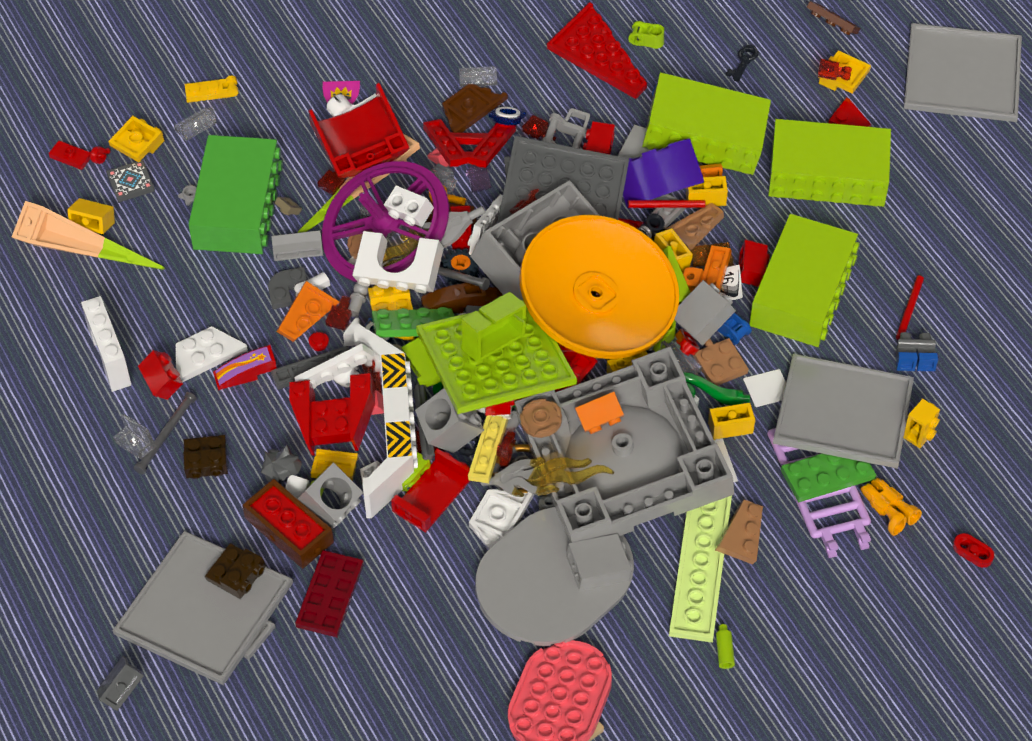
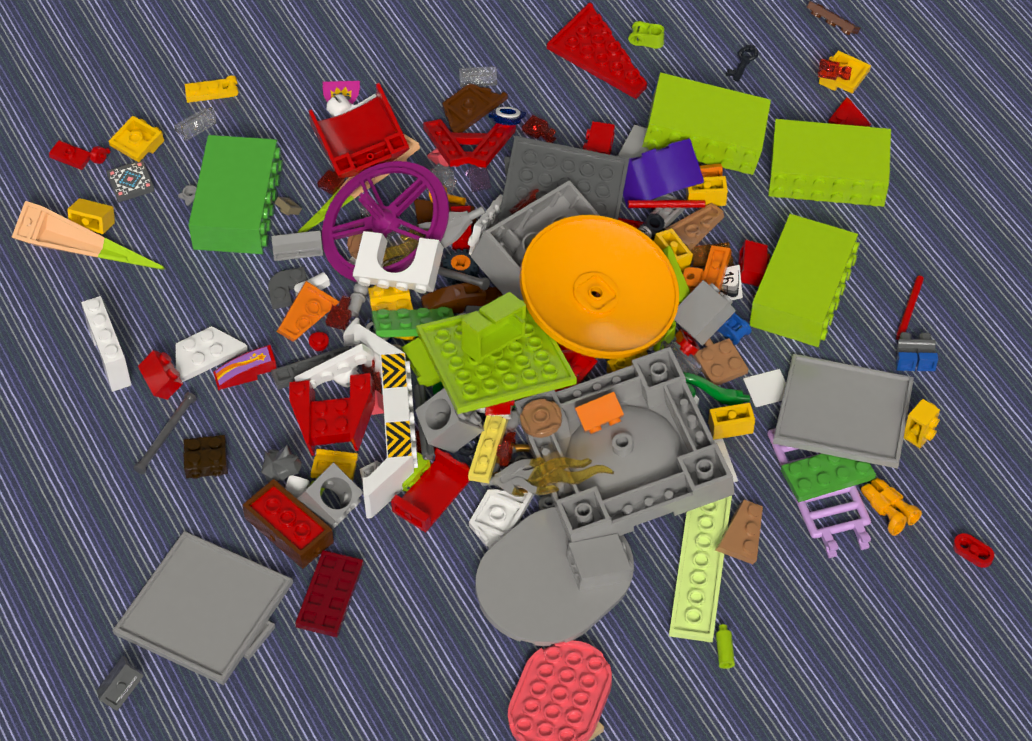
(134, 438): clear panel -> none
(236, 570): dark brown plate -> none
(404, 205): white brick -> none
(564, 126): light grey bar -> none
(963, 72): light grey tile -> none

